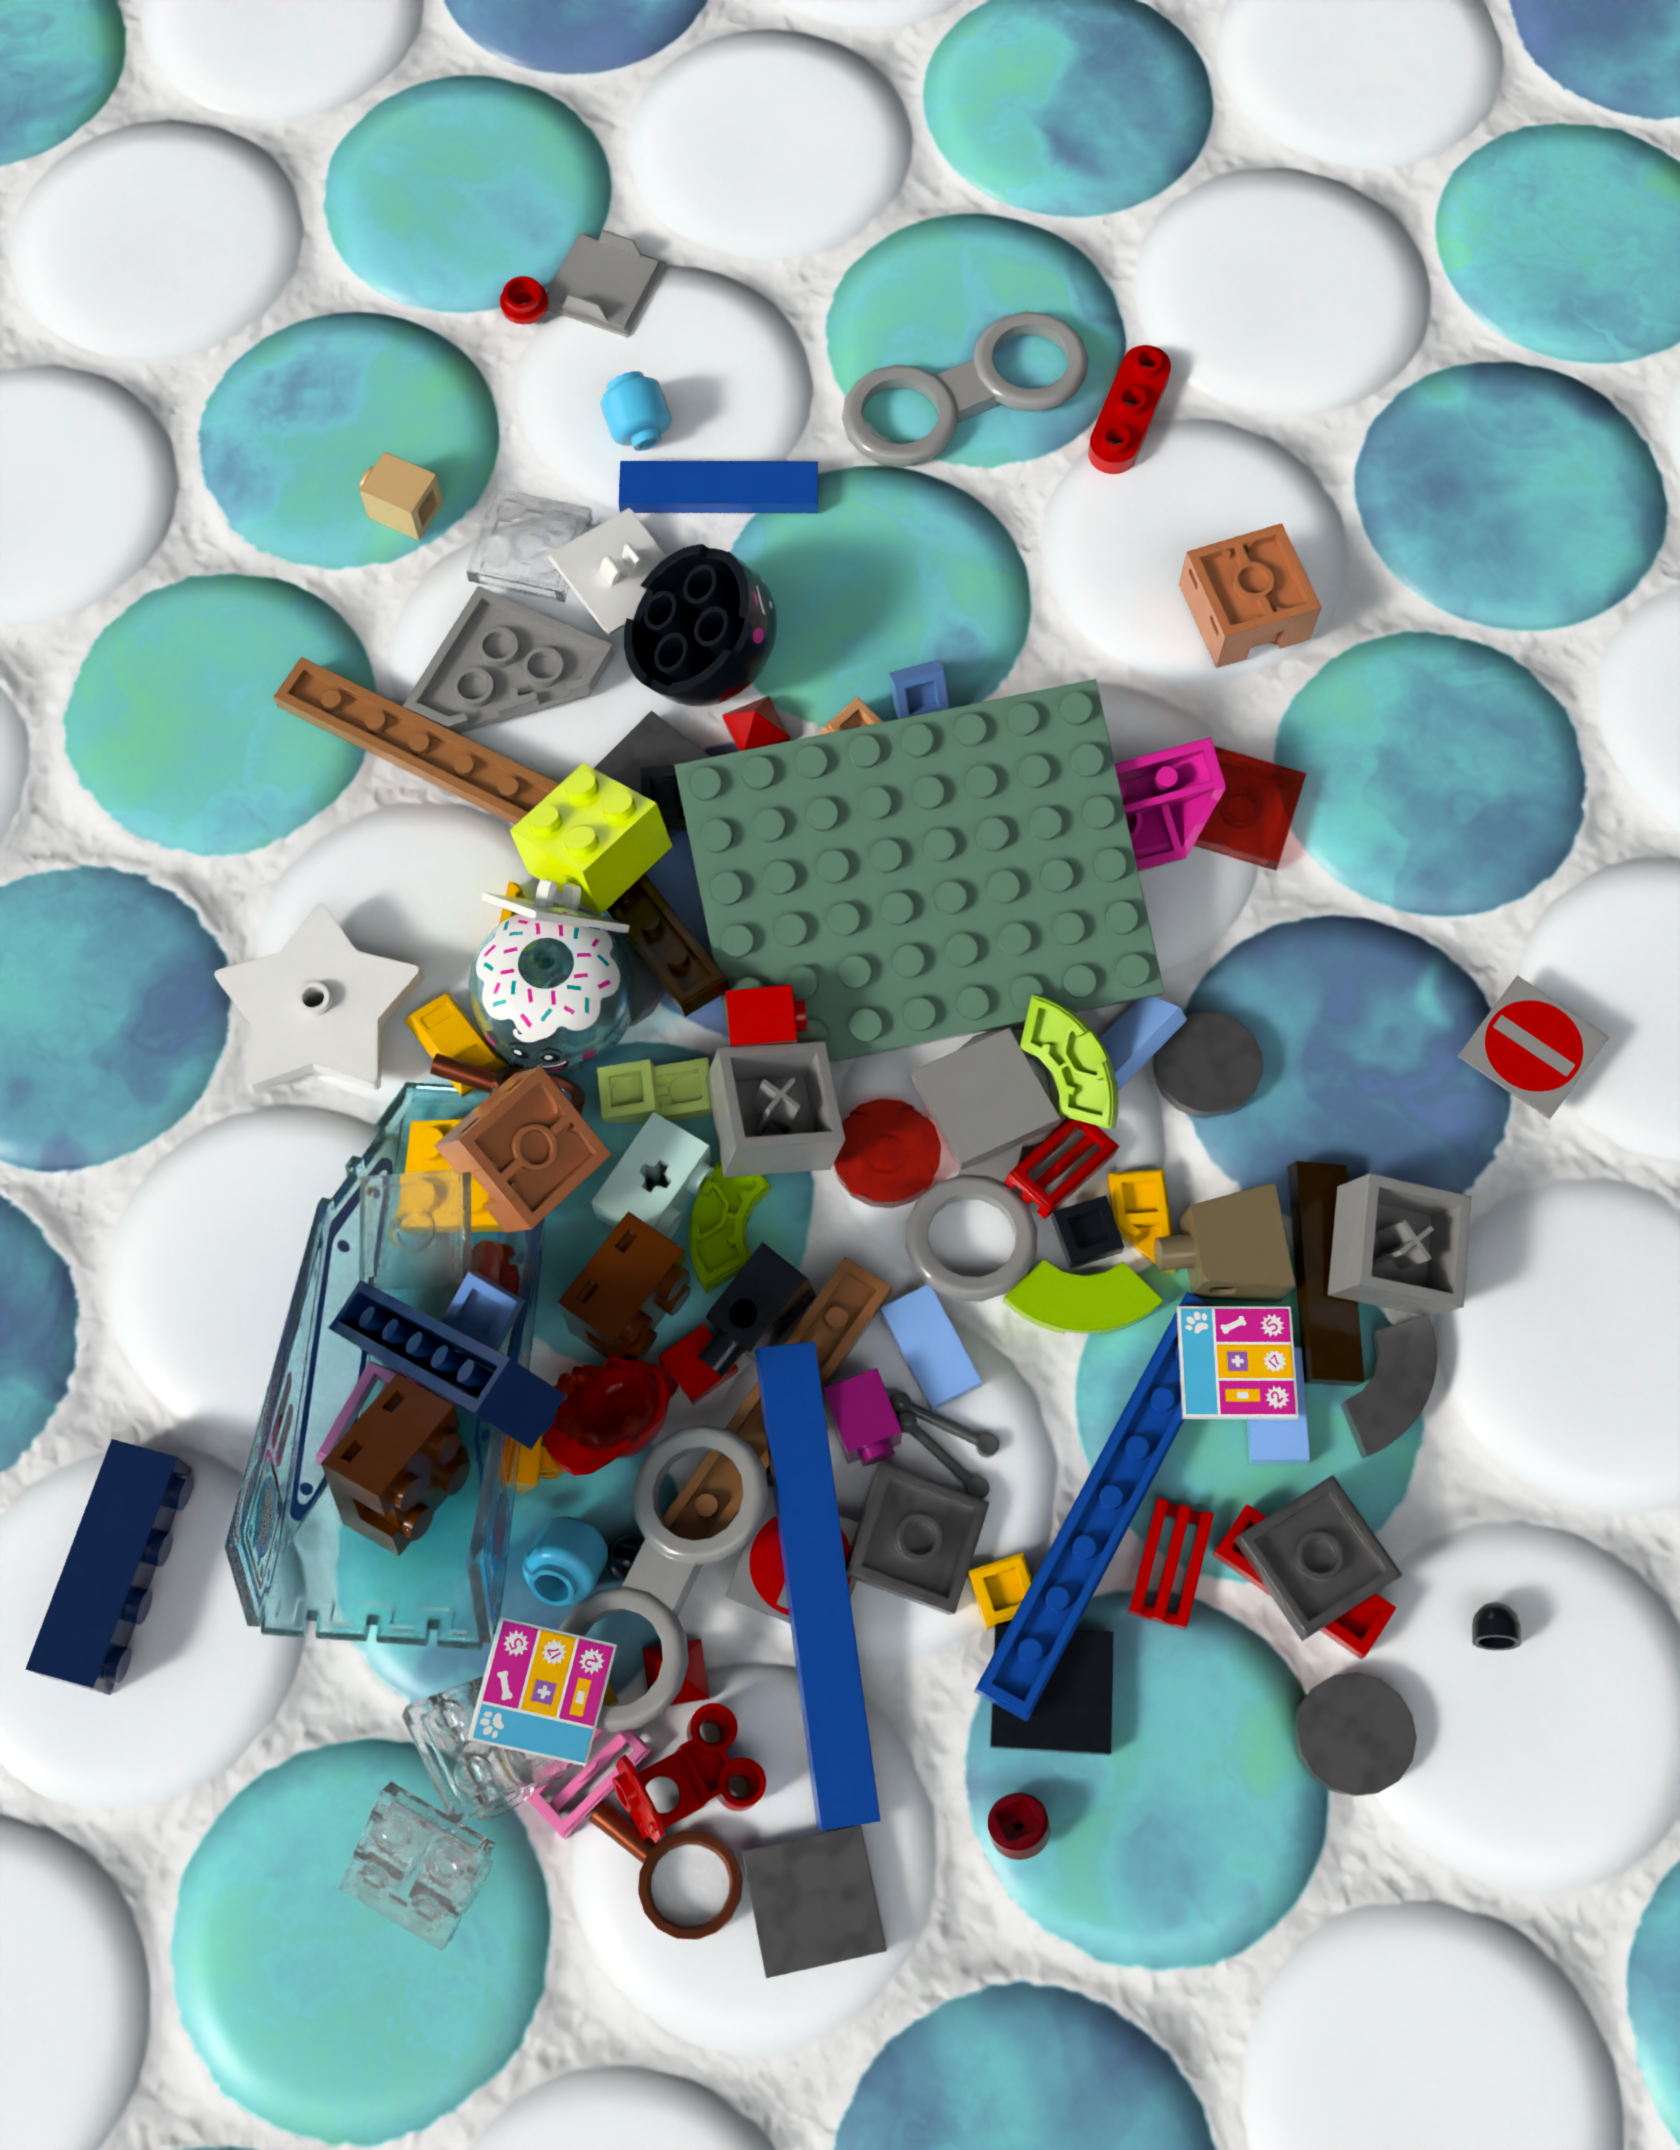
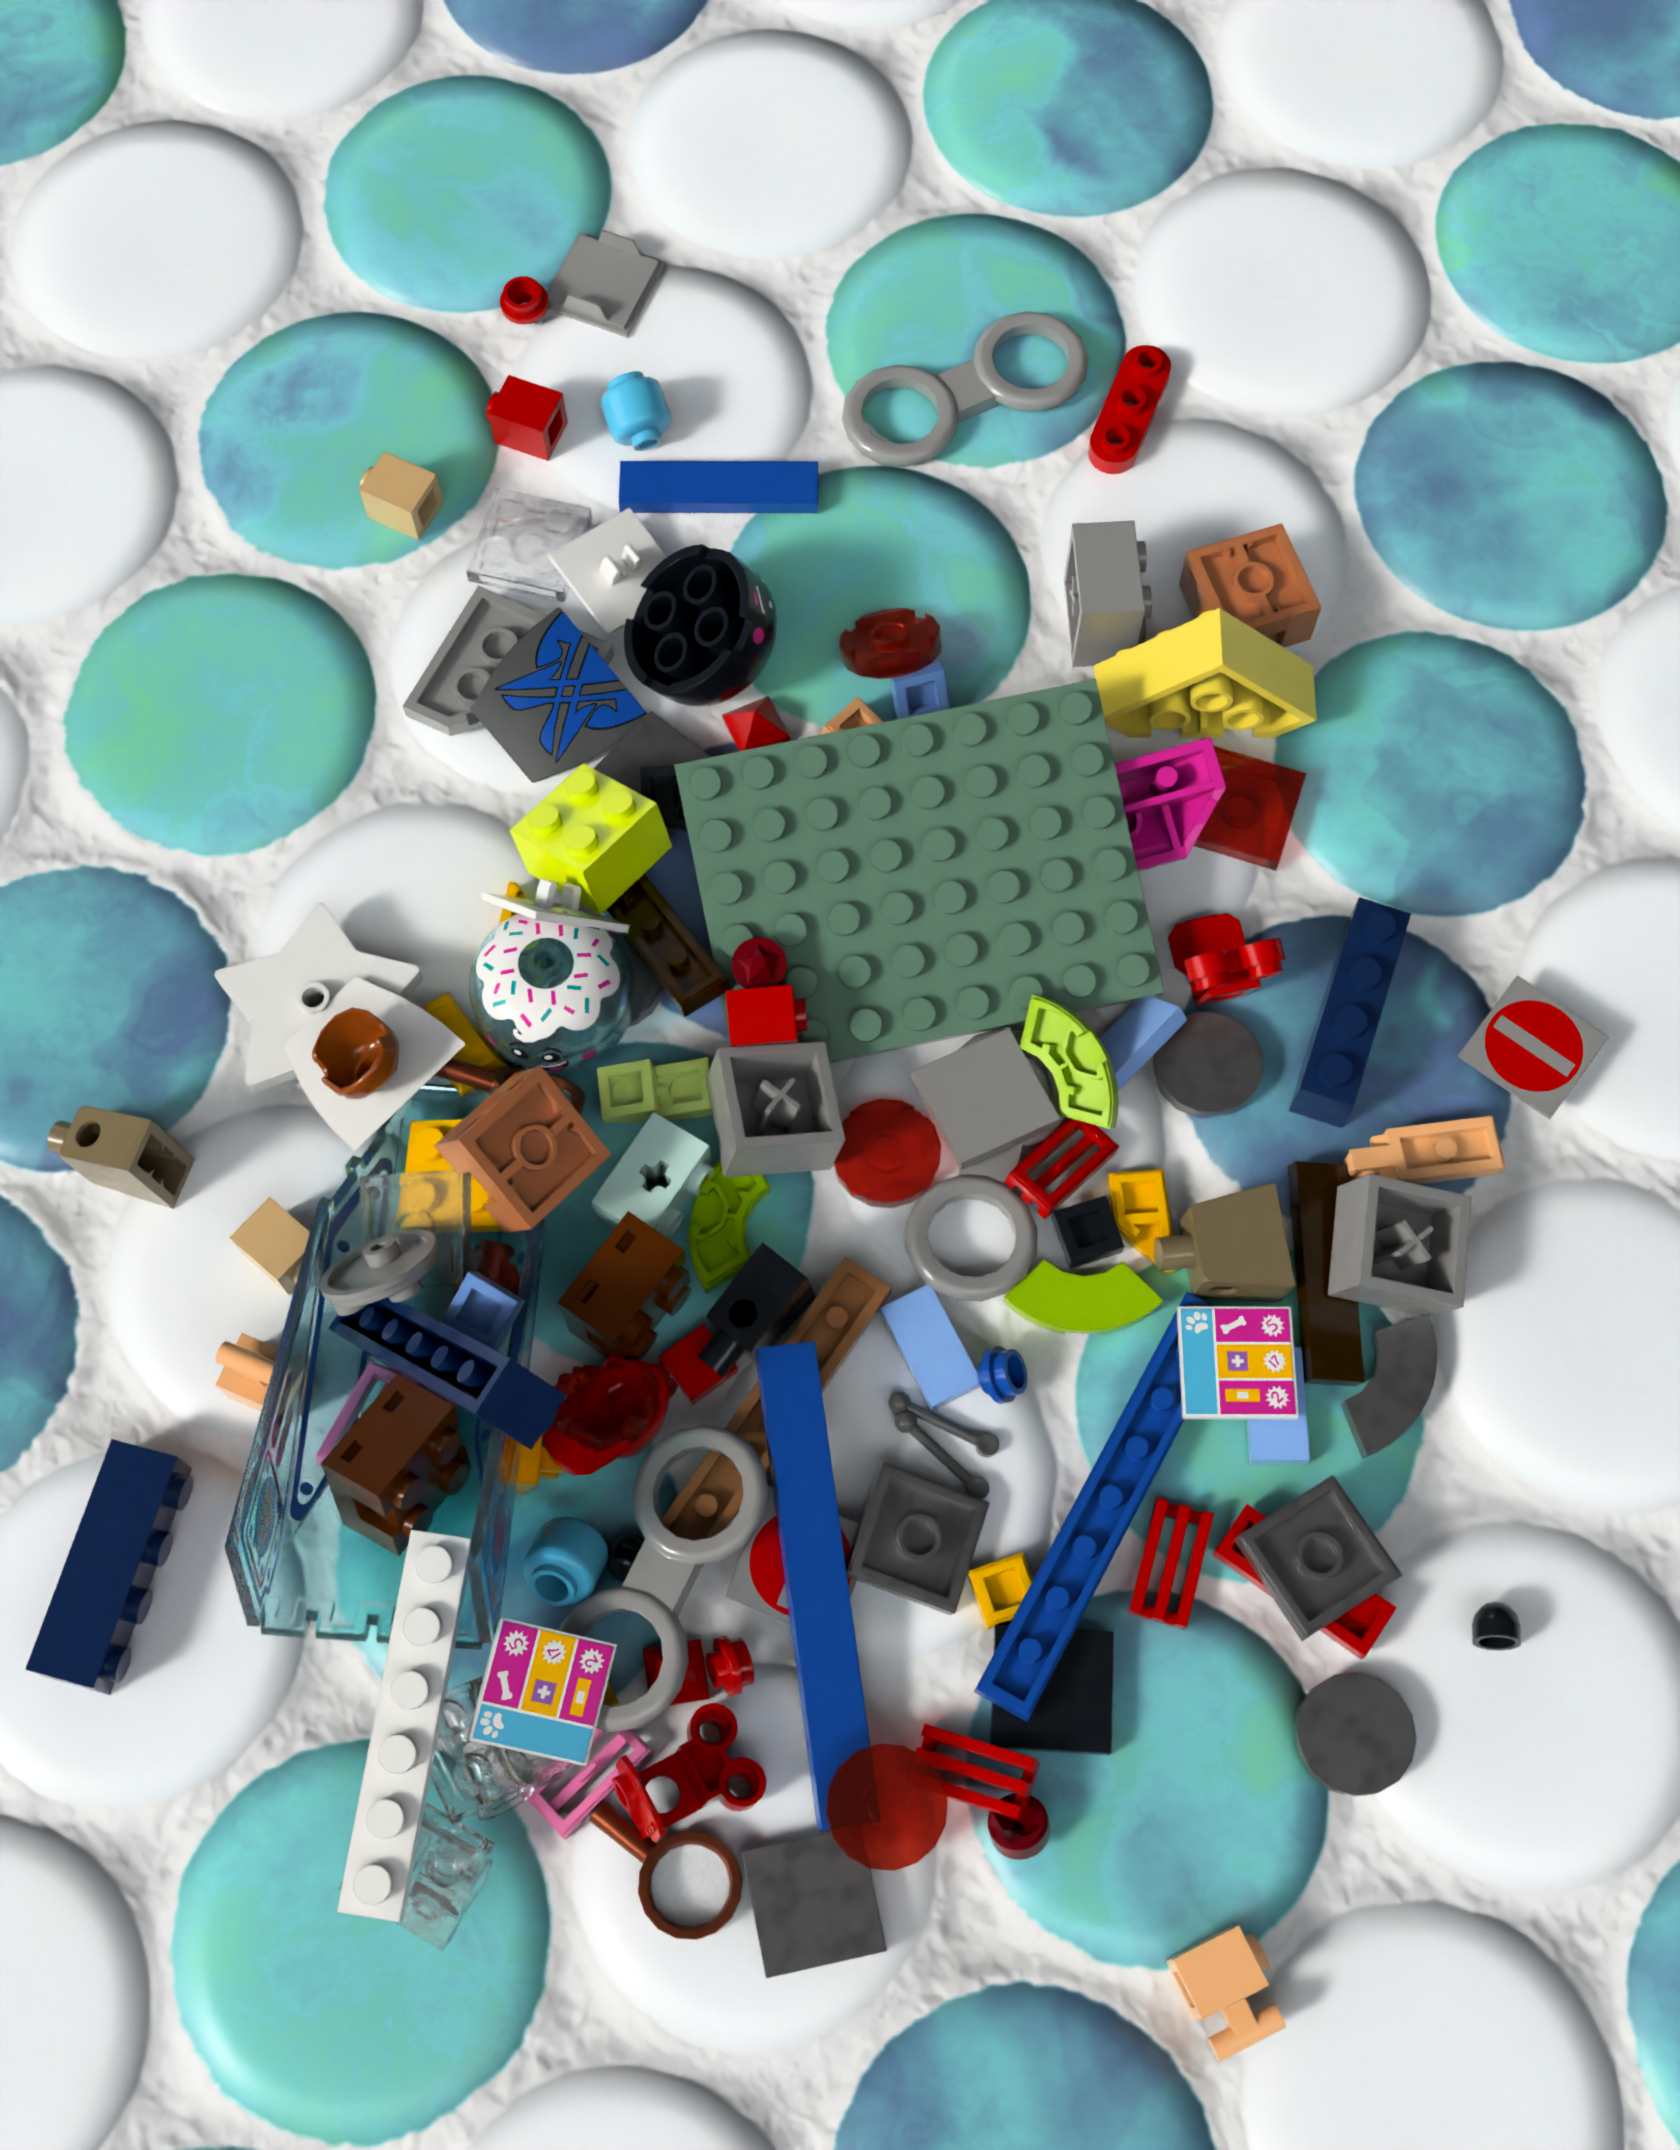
(110, 1144): none -> dark tan torso
(246, 1370): none -> light nougat brick
(273, 1243): none -> tan brick
(356, 1053): none -> dark orange hair
(380, 1270): none -> light grey piece
(405, 1727): none -> white plate
(412, 742): medium nougat plate -> none
(423, 1051): none -> white sticker
(527, 417): none -> red brick
(555, 700): none -> sticker
(730, 1665): none -> red plate
(759, 963): none -> dark red tile
(863, 1418): magenta brick -> none
(886, 1806): none -> clear red tile
(890, 643): none -> clear red tile
(1002, 1374): none -> blue plate
(1022, 1788): none -> red tile
(1105, 591): none -> light grey brick
(1207, 680): none -> light yellow brick
(1218, 1978): none -> light nougat brick
(1219, 961): none -> red piece
(1350, 1013): none -> dark blue brick
(1431, 1152): none -> light nougat hinge

